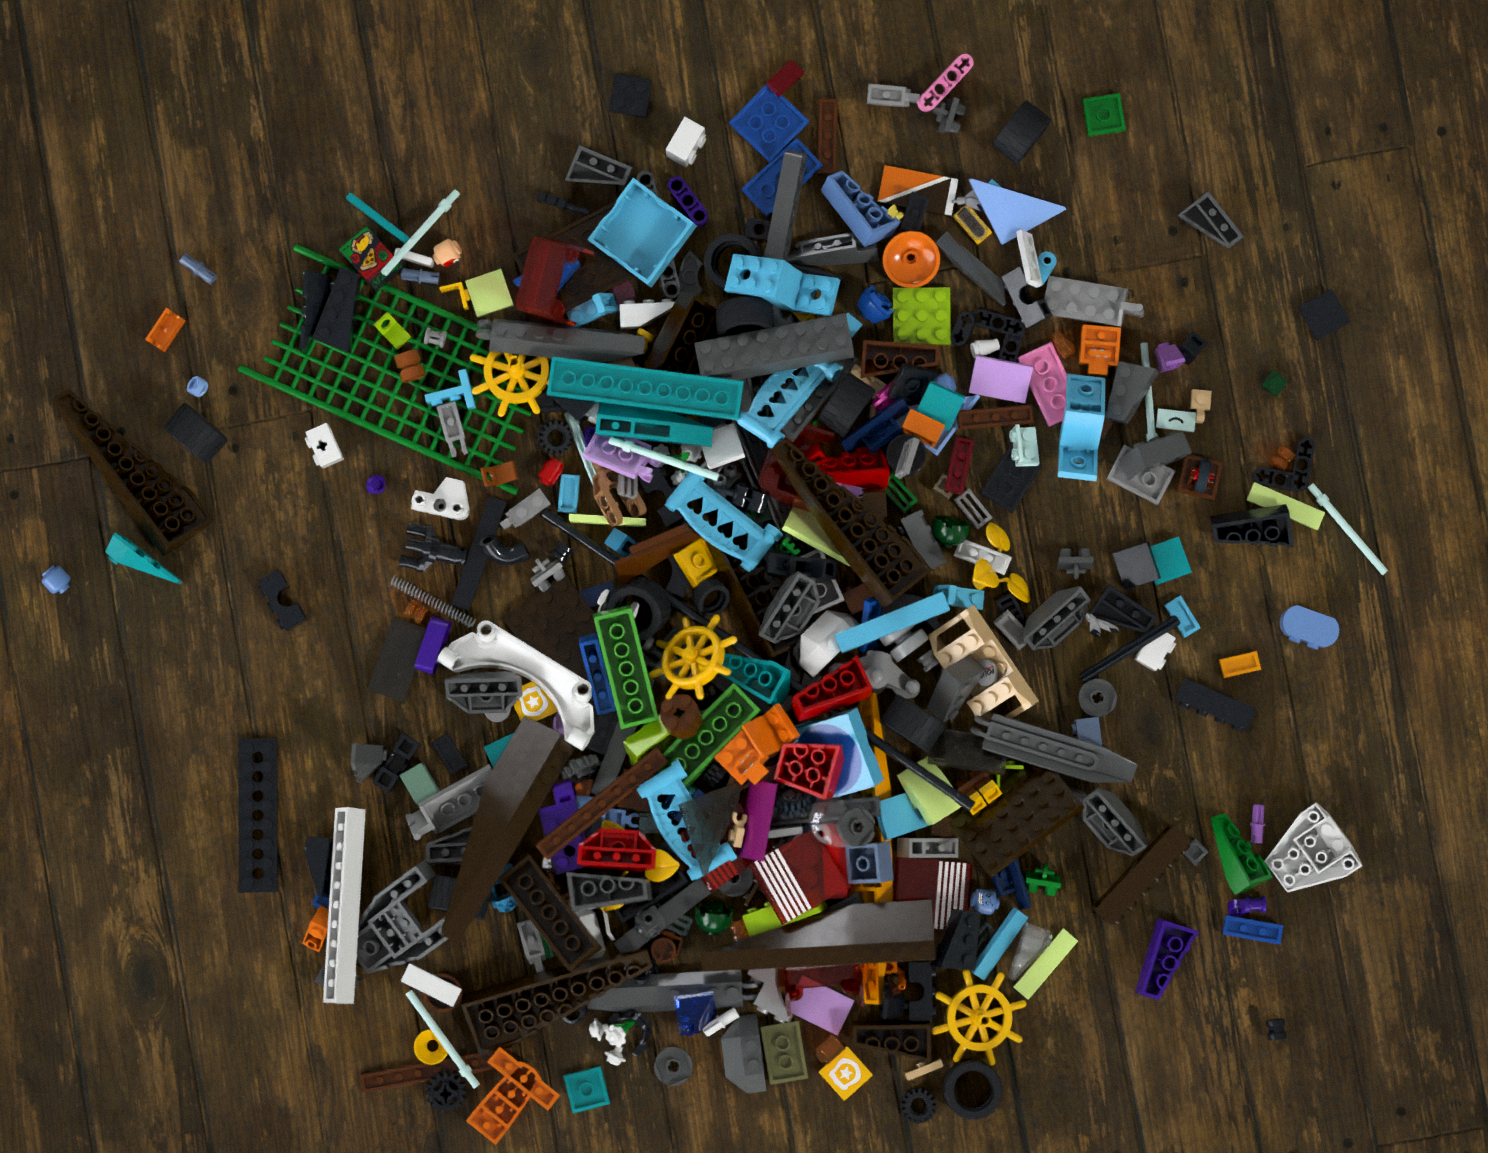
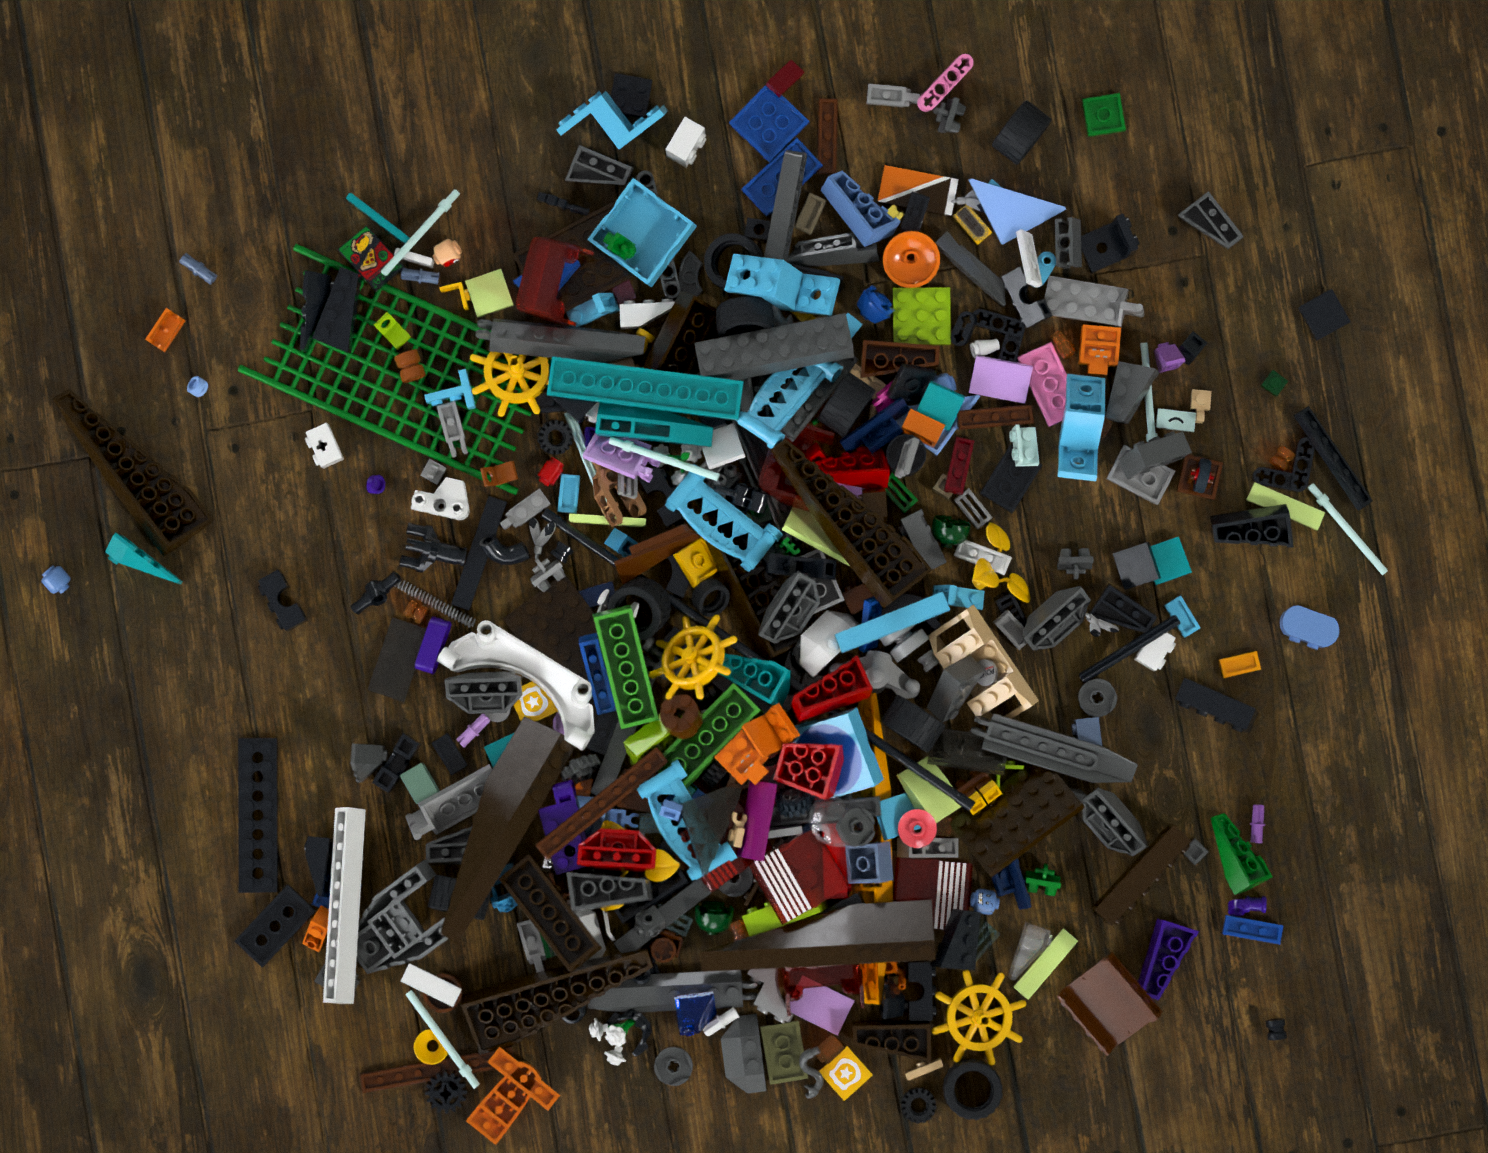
(195, 433): black tyre -> none
(275, 939): none -> black plate
(376, 593): none -> black pin
(431, 333): light grey bush -> none
(433, 471): none -> light grey tile
(473, 730): none -> lavender axle
(539, 537): none -> light grey piece
(586, 1089): teal tile -> none
(611, 119): none -> medium azure bracket
(620, 245): none -> green hips
(670, 810): none -> medium blue plate
(686, 192): dark purple beam -> none
(805, 1056): none -> dark grey animal
(810, 214): none -> dark tan tile
(909, 821): none -> coral dish
(999, 943): medium azure tile -> none
(1074, 247): none -> dark grey piece
(1109, 1003): none -> reddish brown panel
(1118, 240): none -> black bracket
(1312, 852): white wedge -> none
(1333, 458): none -> black tile

